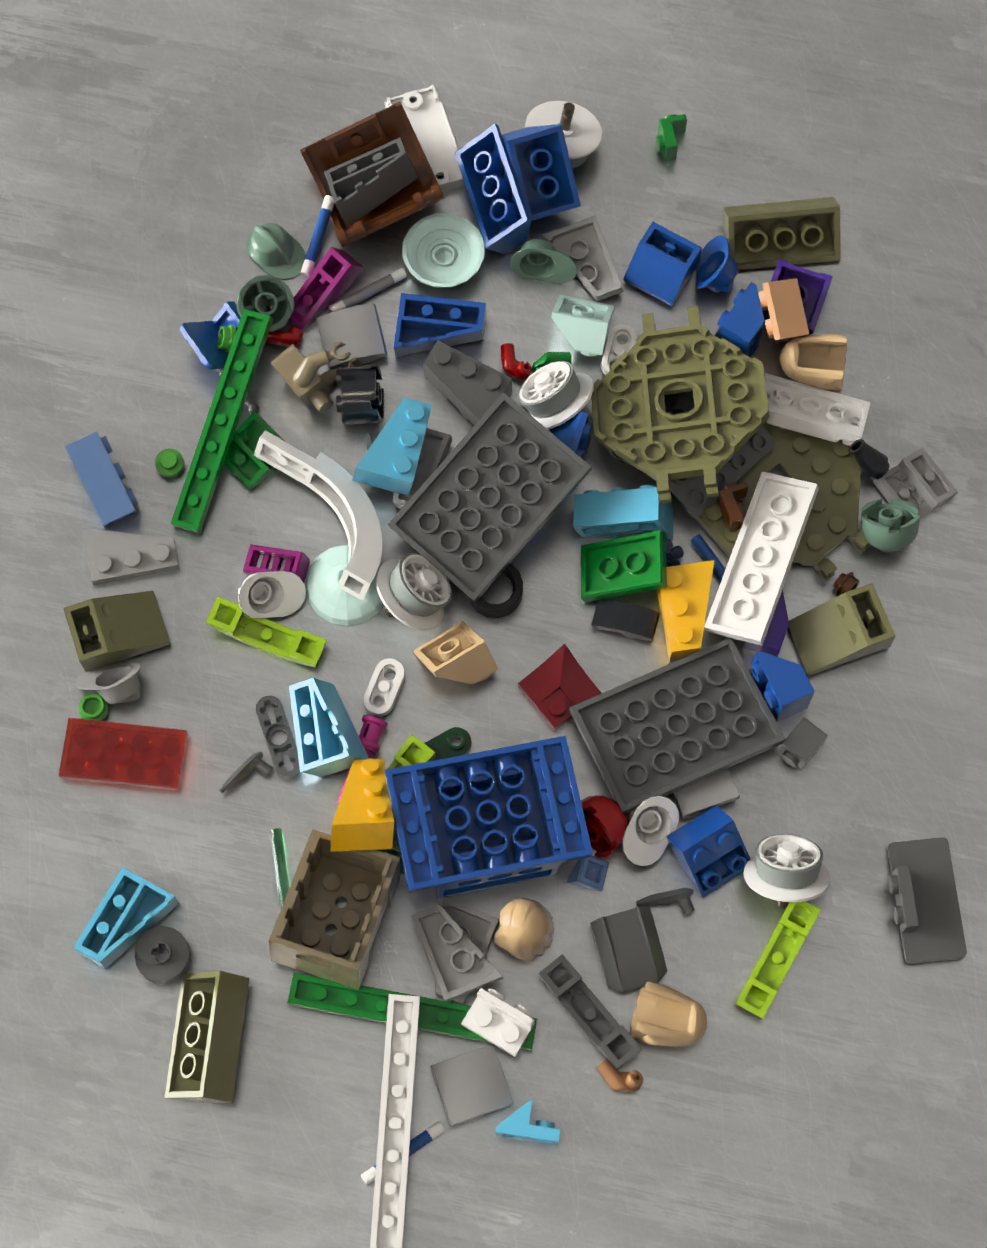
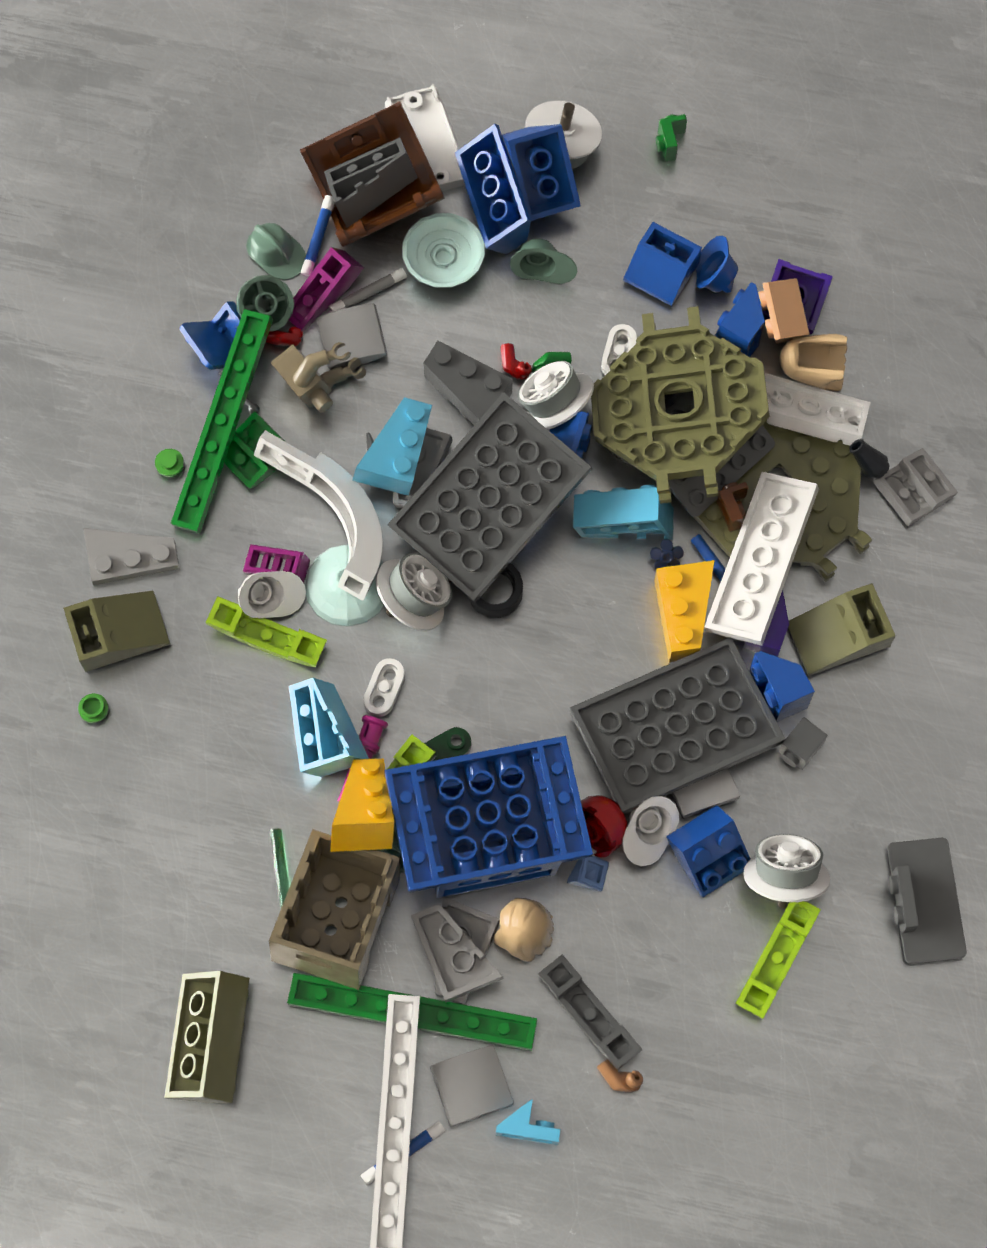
(102, 478): medium blue wedge -> none
(113, 682): light grey piece -> none
(122, 916): medium azure wedge -> none
(123, 754): clear red plate -> none
(152, 943): dark grey piece -> none
(226, 337): bright green plate -> none
(253, 762): dark grey bar -> none
(279, 715): dark grey beam -> none
(360, 395): black brick -> none
(429, 319): blue wedge -> none
(458, 655): tan slope -> none
(498, 1021): white bracket -> none
(557, 687): dark red plate -> none
(583, 323): light aqua slope -> none
(589, 251): light grey wing -> none
(623, 566): green tile -> none
(625, 618): black slope -> none
(629, 949): dark grey slope -> none
(667, 1017): tan hair -> none
(668, 897): dark grey bar -> none
(784, 230): olive slope -> none
(845, 583): reddish brown plate -> none
(890, 525): sand green cylinder -> none

